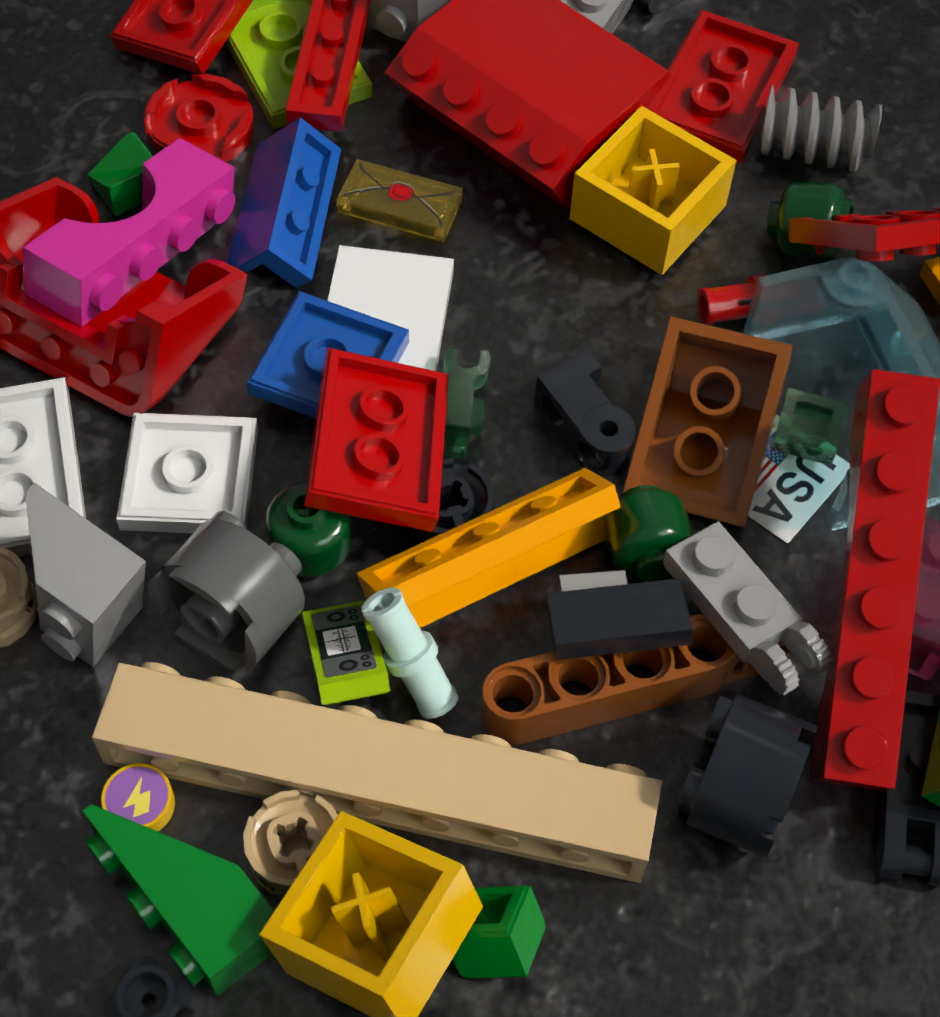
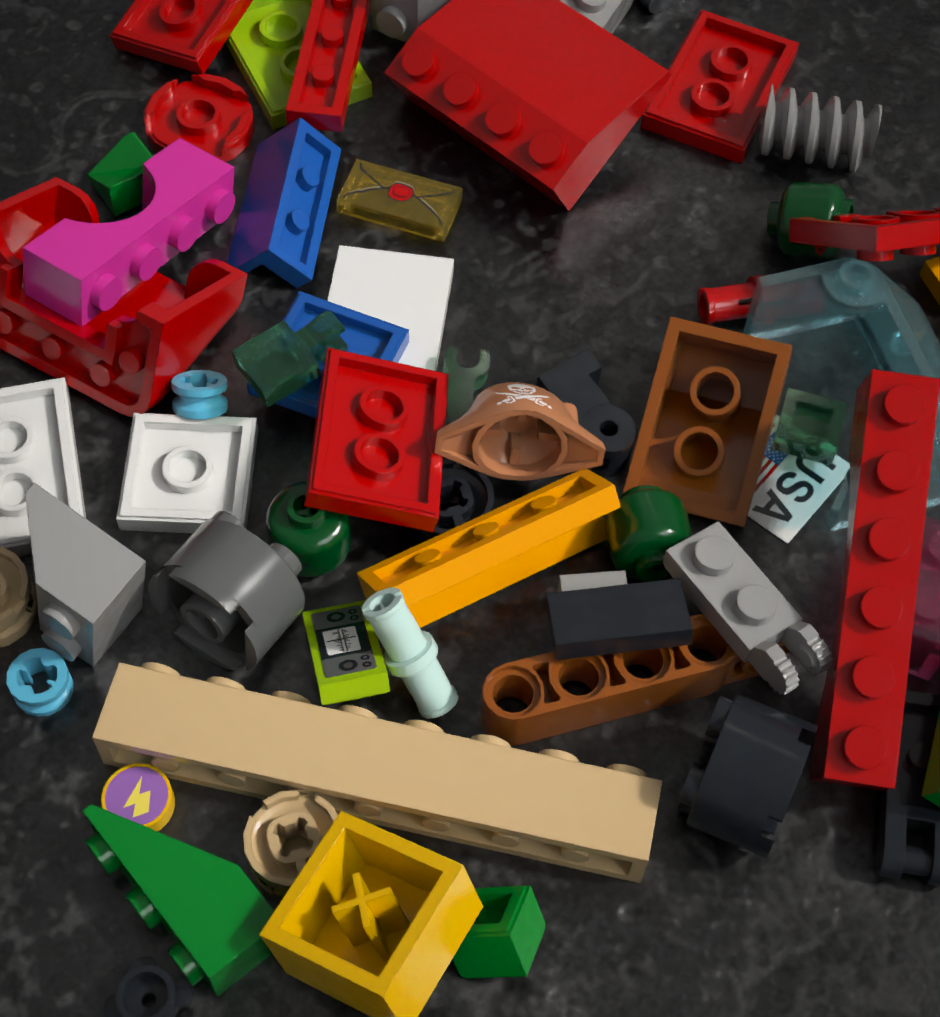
(31, 663): none -> medium azure bush
(199, 394): none -> medium azure bush
(287, 360): none -> clear green plate
(520, 435): none -> nougat hat
(651, 189): yellow brick -> none

